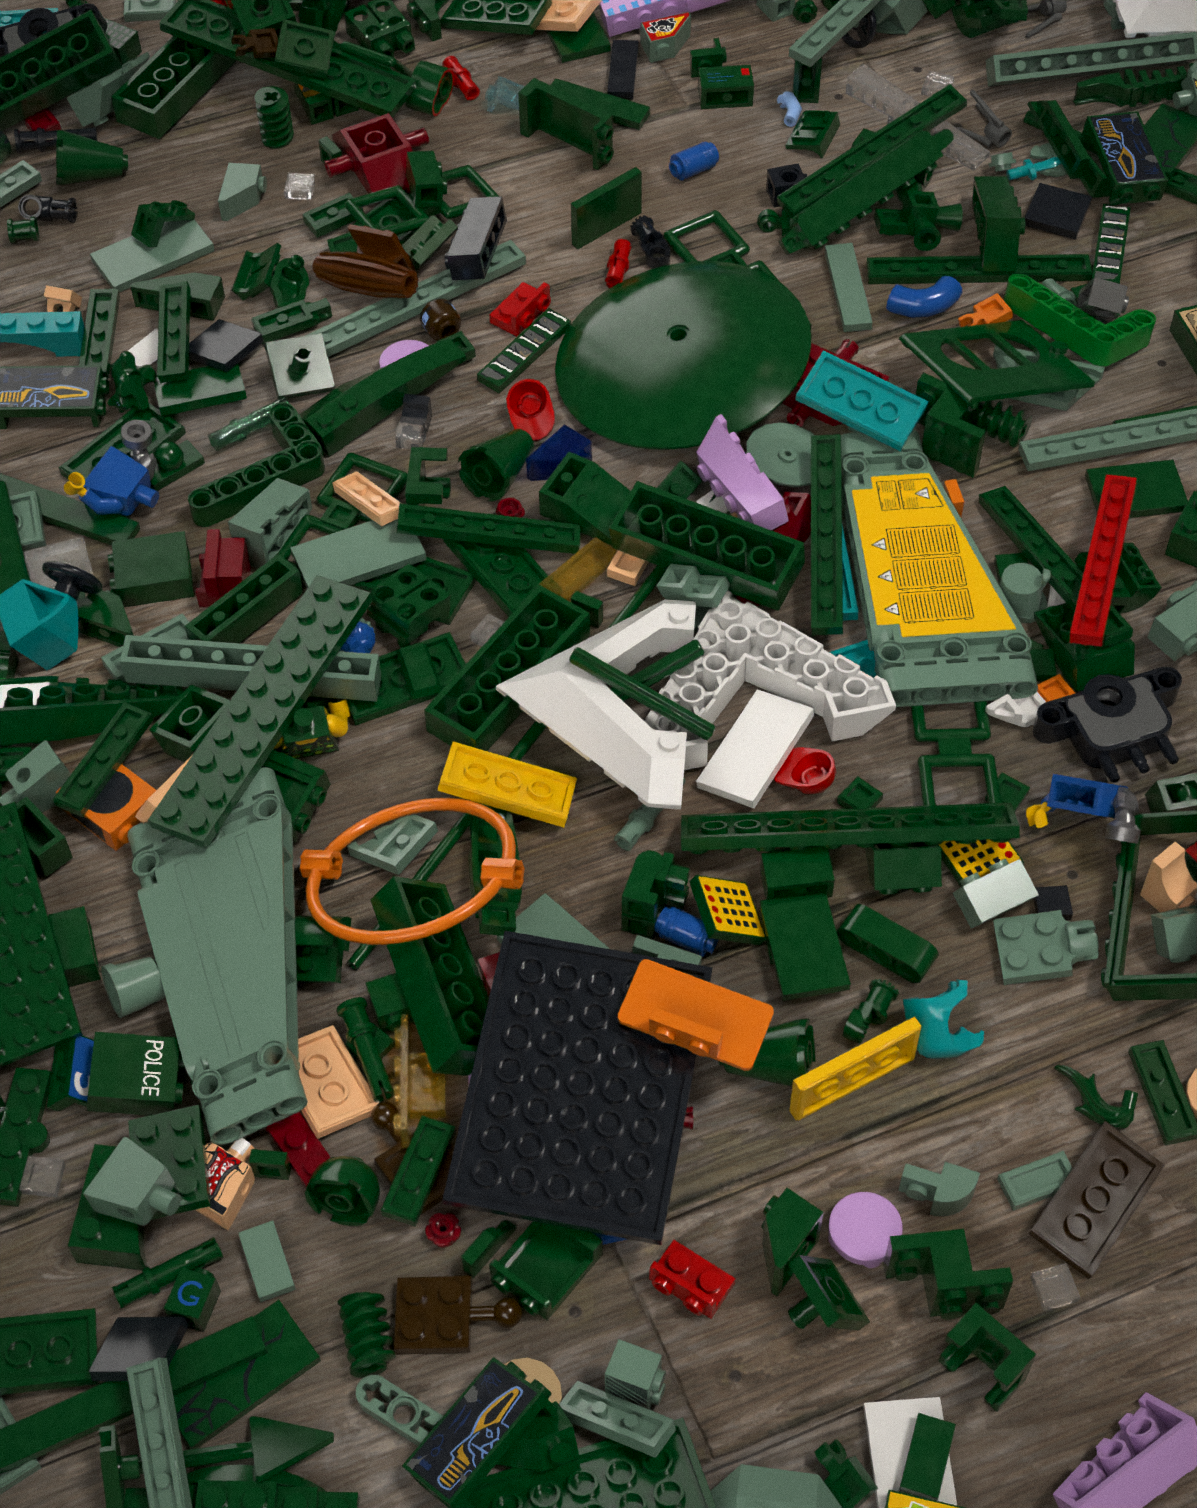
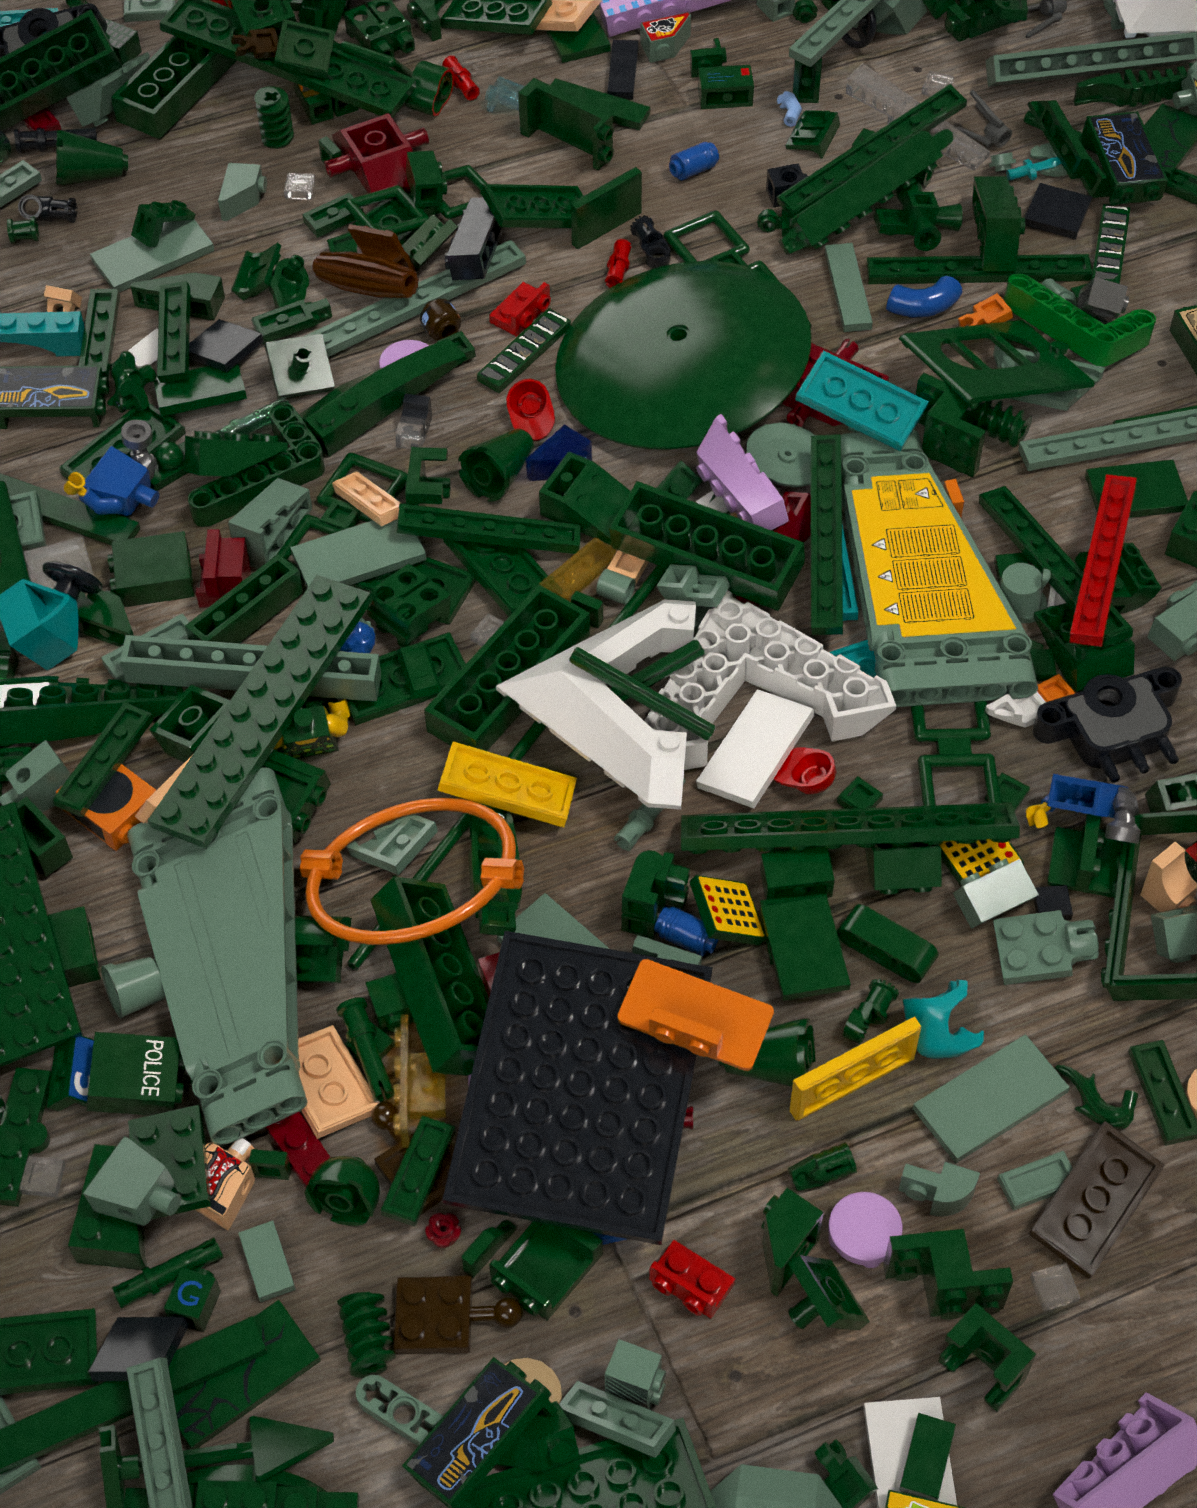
(223, 456): none -> dark green slope
(510, 507): dark red plate -> none
(531, 204): none -> dark green tile
(615, 586): none -> sand green beam
(823, 1167): none -> dark green hinge
(957, 22): none -> dark green plate
(990, 1098): none -> sand green tile
(1084, 859): none -> dark green bracket

